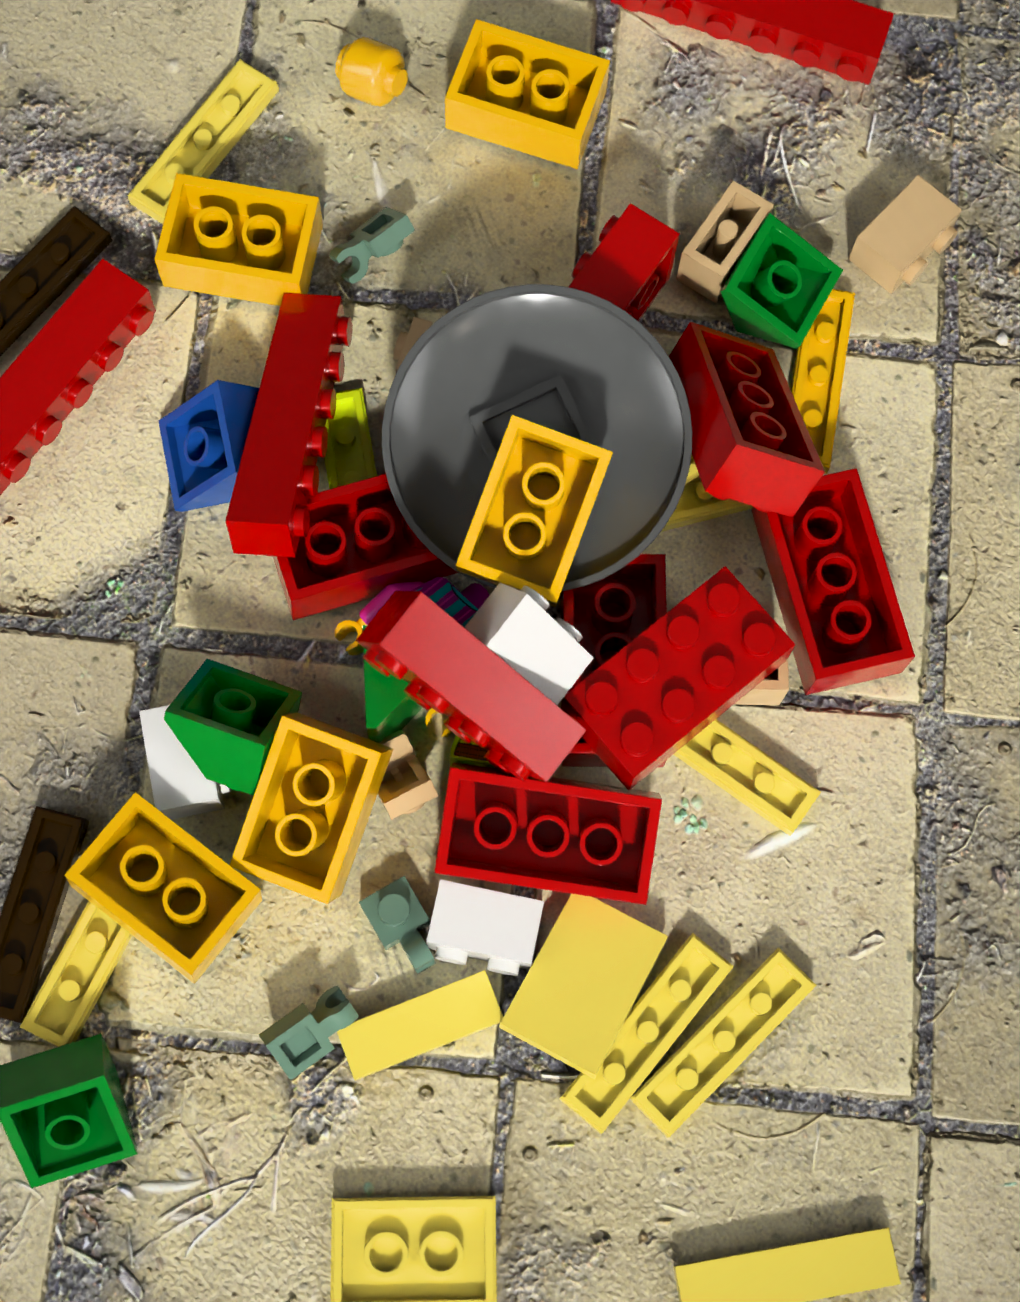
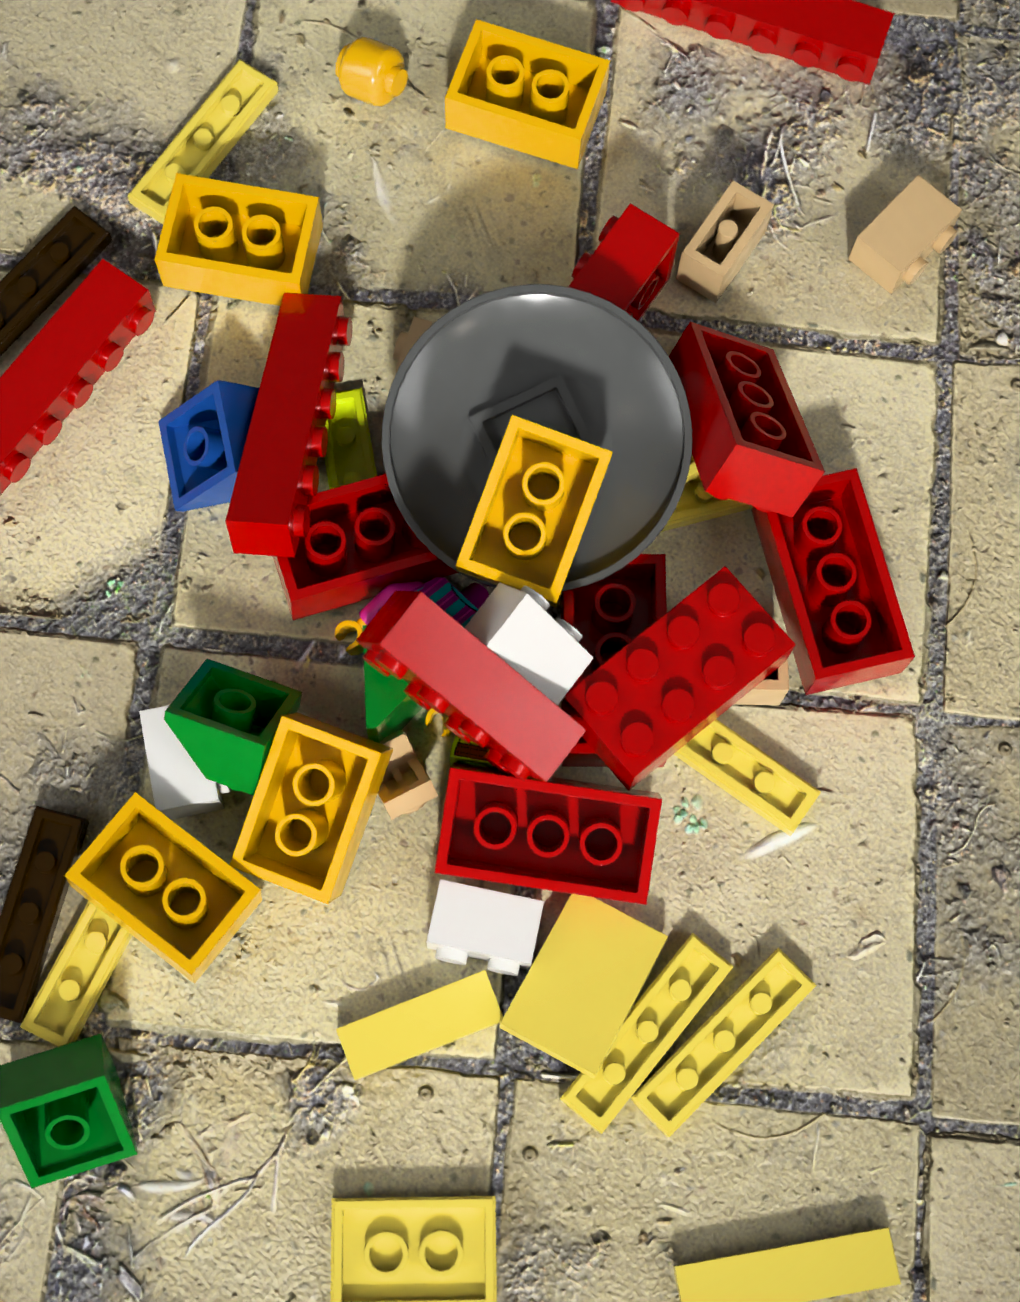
(303, 1036): sand green plate -> none
(376, 237): sand green plate -> none
(397, 919): sand green plate -> none
(778, 285): green slope -> none
(820, 371): yellow tile -> none

